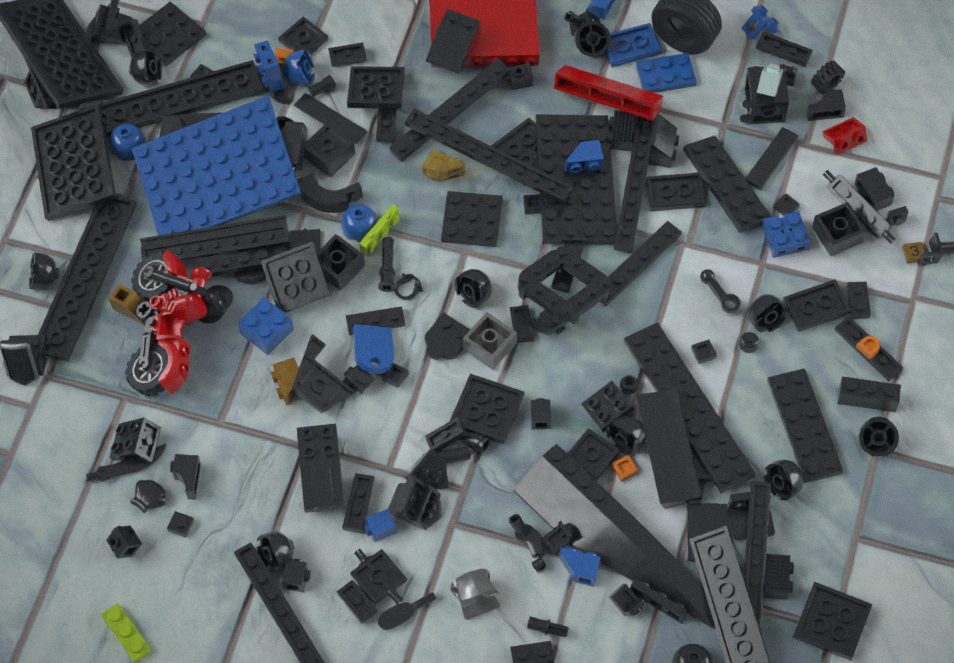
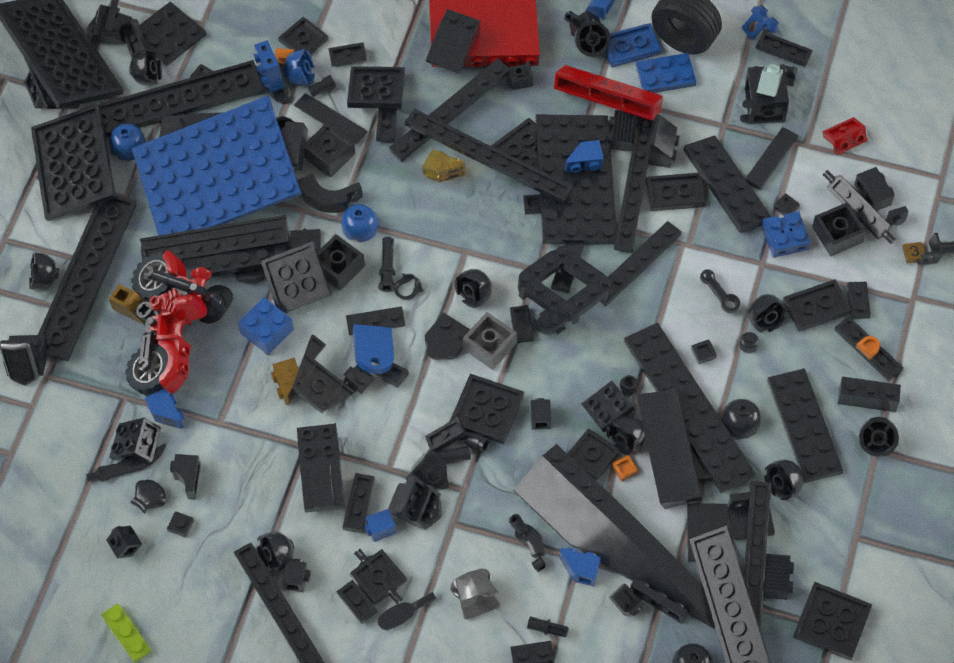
(163, 409): none -> blue slope
(379, 230): lime plate -> none
(471, 219): black plate -> none
(559, 537): black bracket -> none
(741, 418): none -> black cylinder
(828, 76): black tyre -> none
(829, 107): black arch -> none

